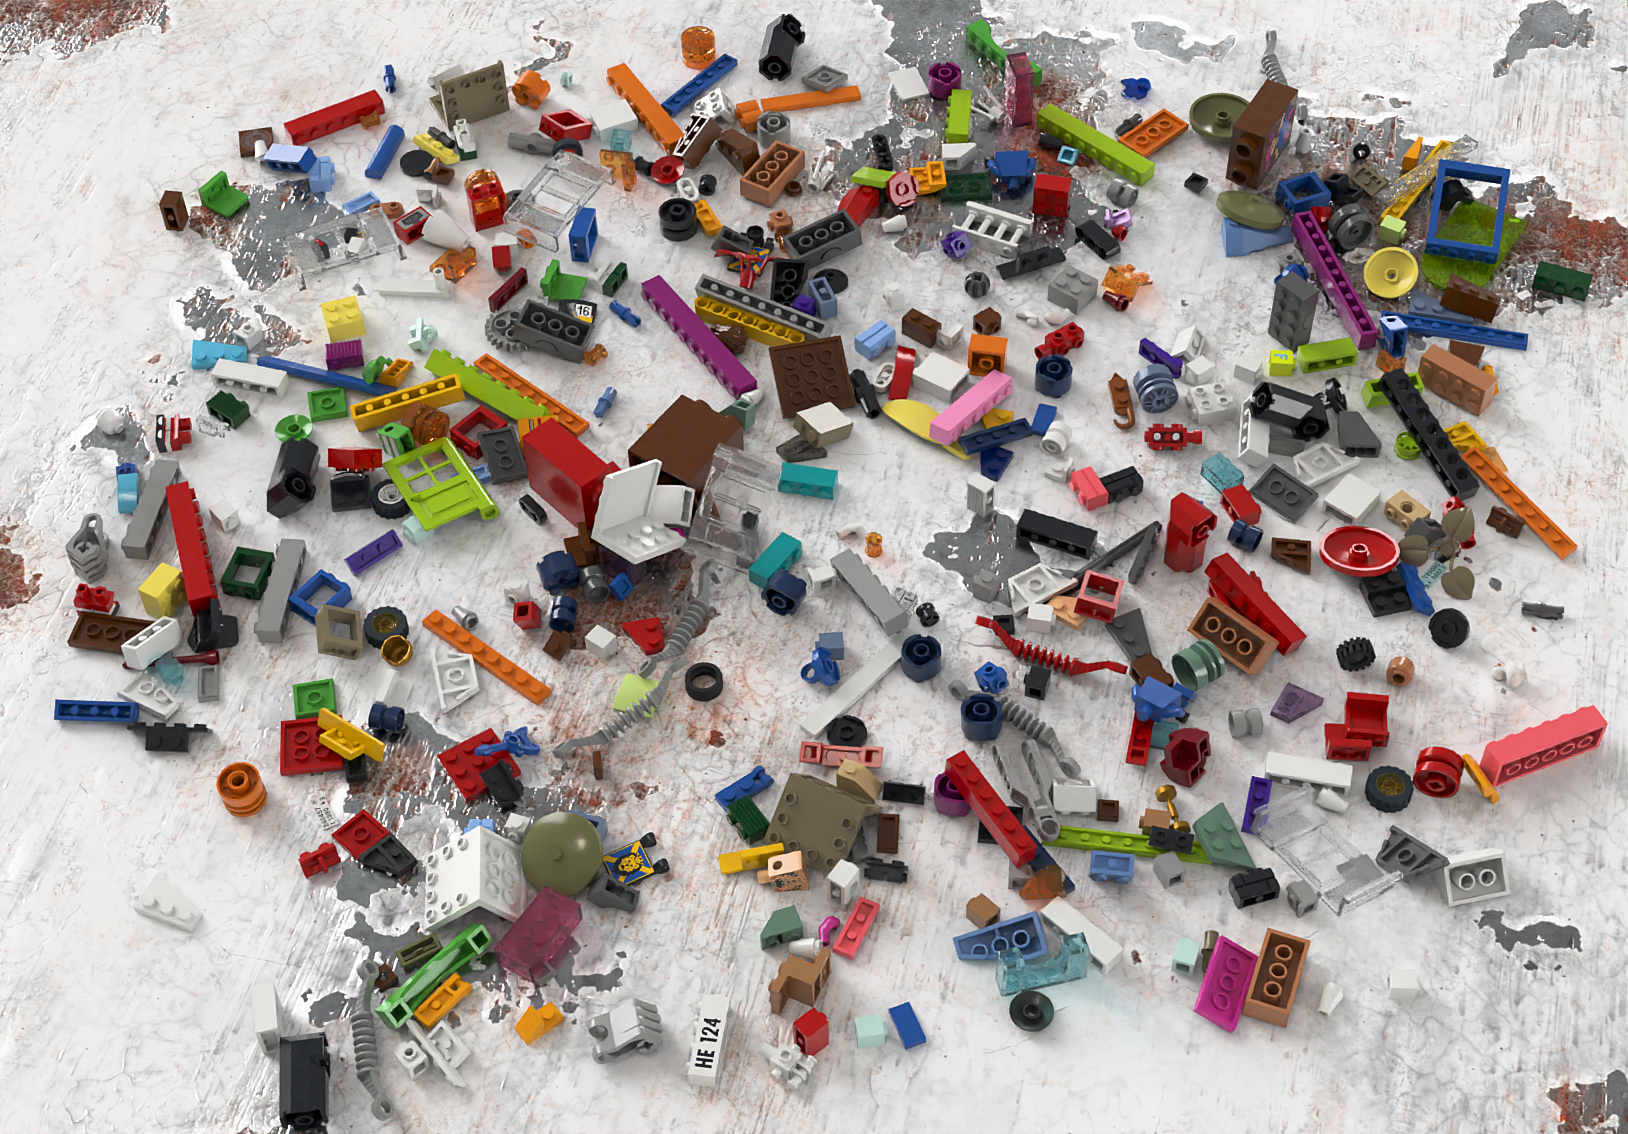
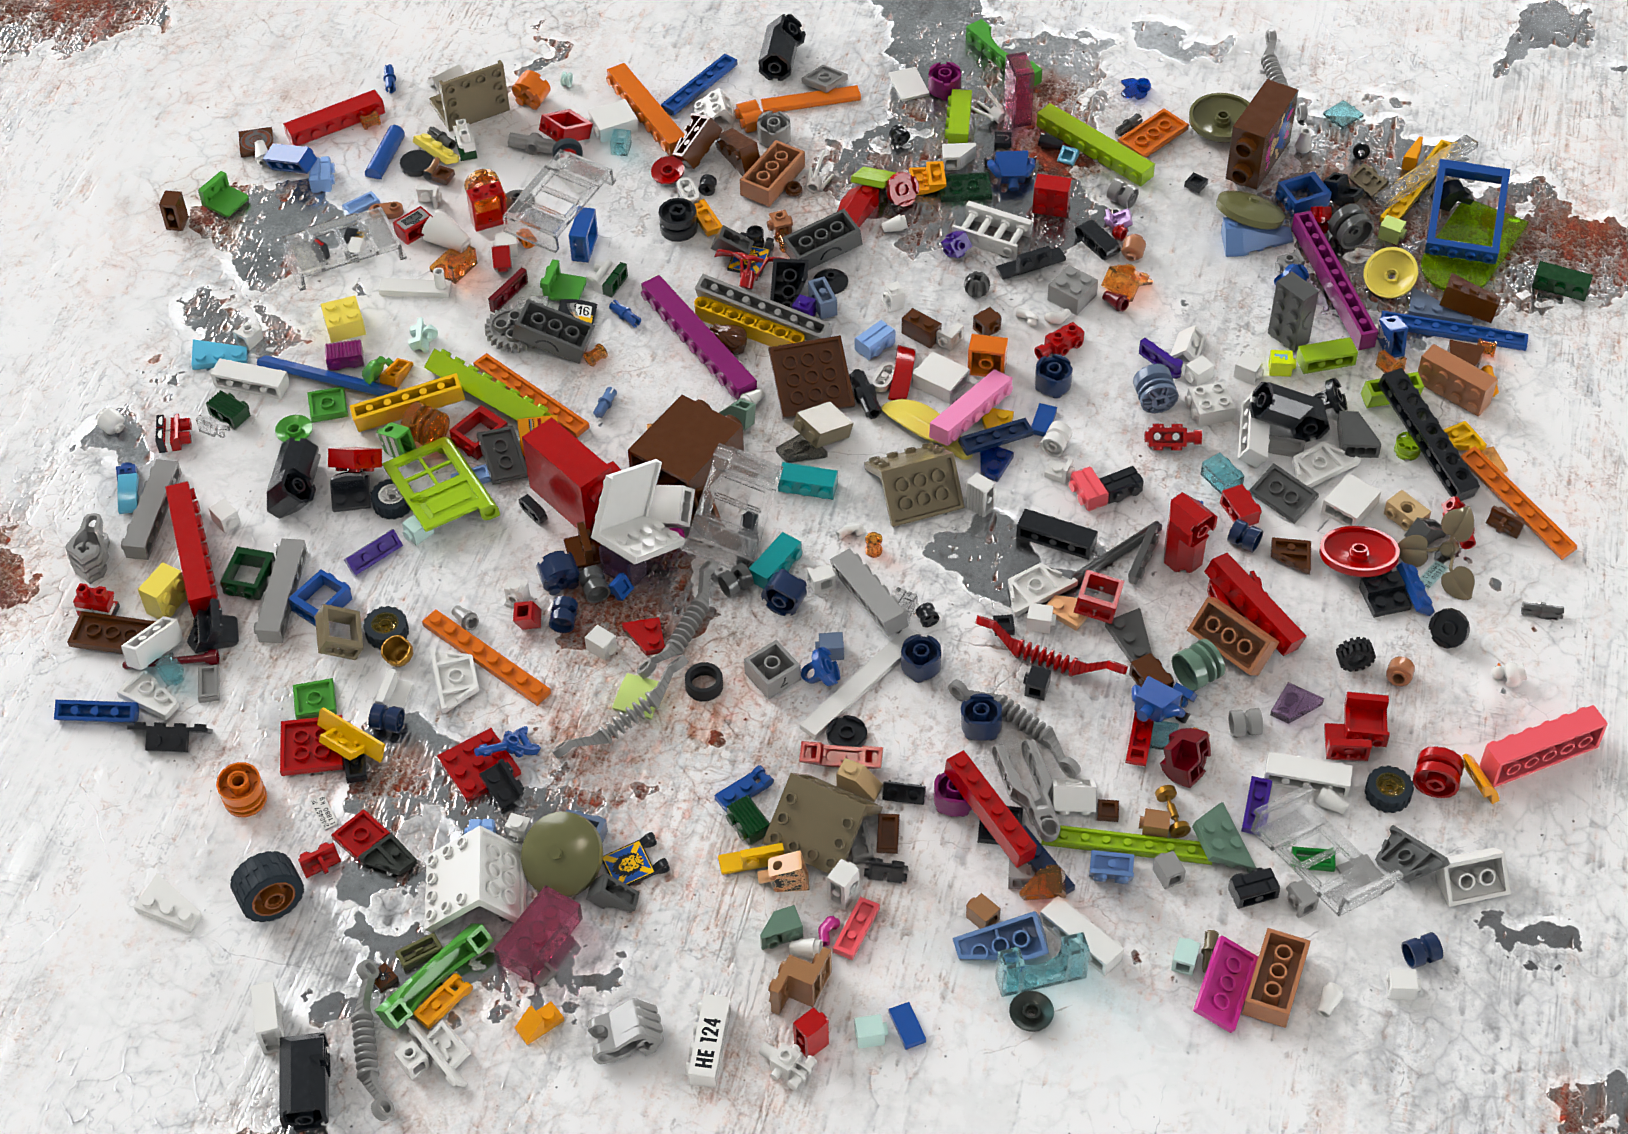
(267, 886): none -> black wheel
(558, 644): reddish brown bracket -> none
(597, 765): reddish brown tile -> none
(622, 166): clear orange bracket -> none
(643, 165): black bush -> none
(698, 47): clear orange wheel -> none
(737, 579): none -> dark grey wheel
(772, 669): none -> light grey brick
(882, 148): black beam -> none
(899, 134): none -> black wheel
(918, 483): none -> dark tan bracket
(985, 586): light grey brick -> none
(991, 678): blue brick -> none
(1002, 139): none -> black tile
(1121, 400): dark orange plate -> none
(1133, 246): none -> nougat head
(1171, 839): black hinge -> none
(1325, 865): none -> green tile
(1343, 114): none -> clear light blue piece
(1422, 950): none -> dark blue wheel
(1489, 347): none -> clear orange bush

